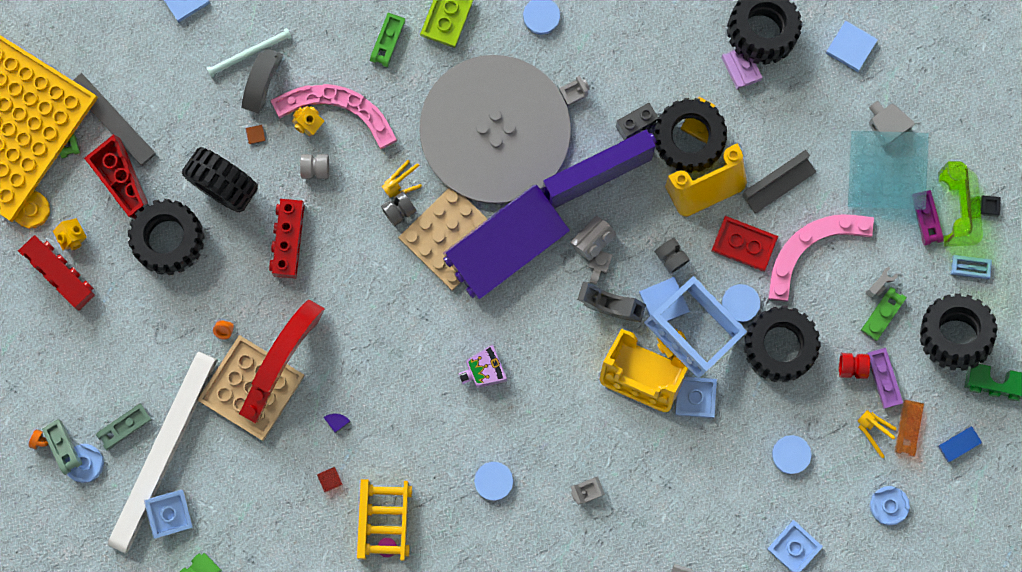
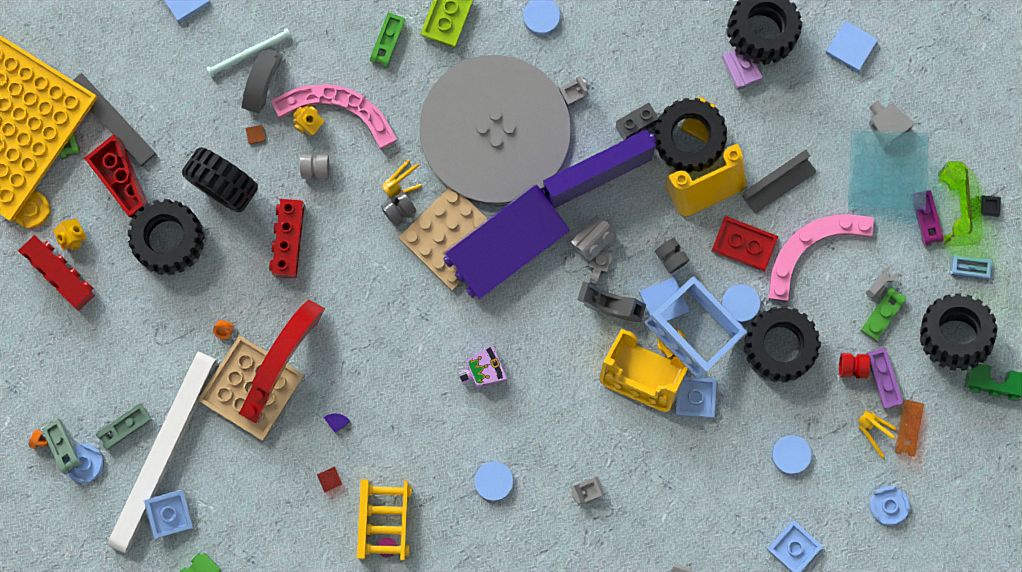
(959, 444): blue tile -> none

